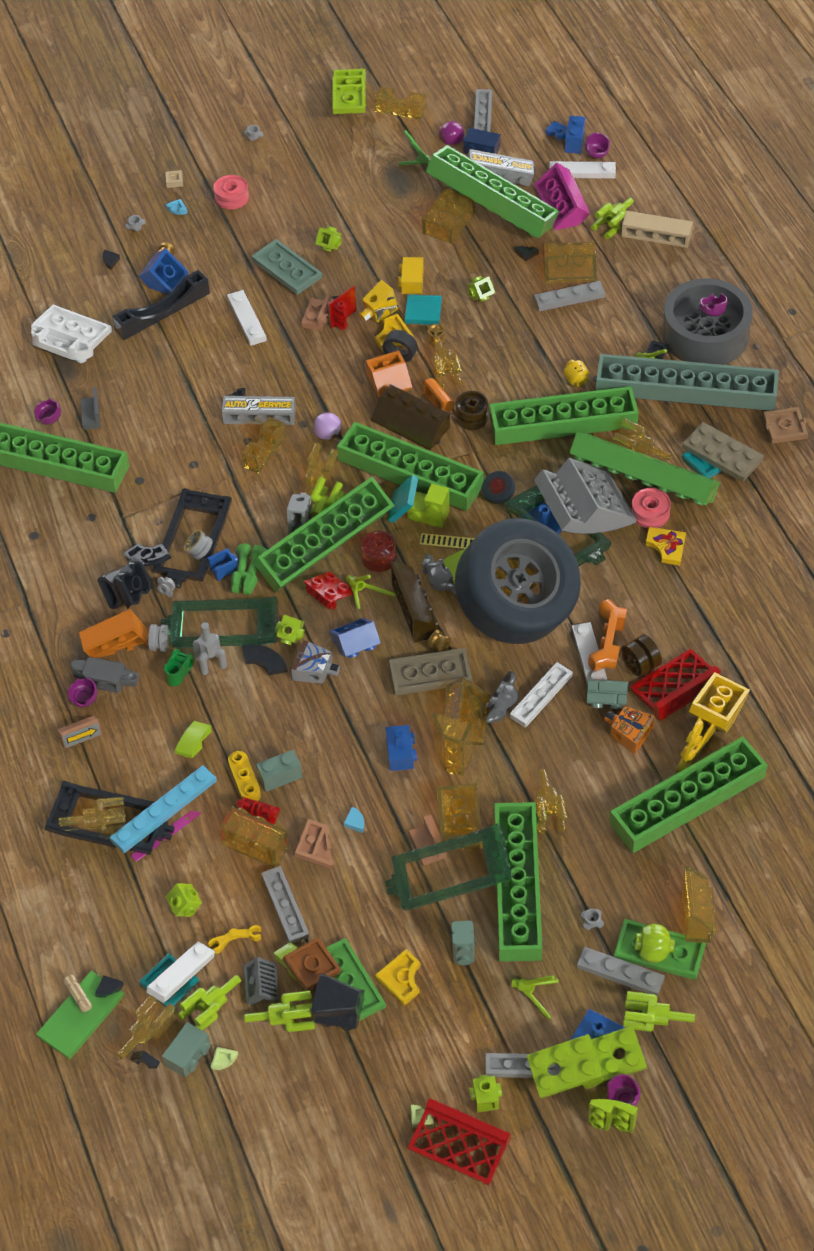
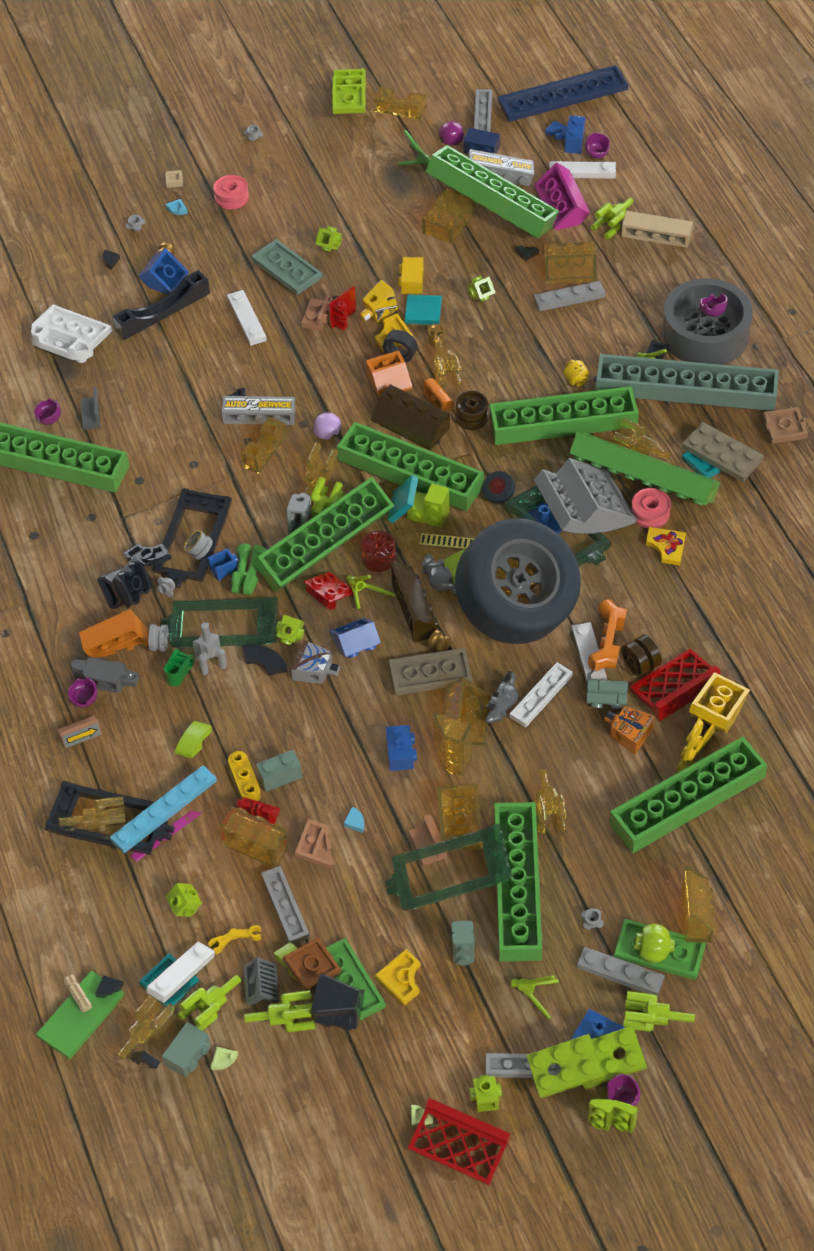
(562, 93): none -> dark blue plate

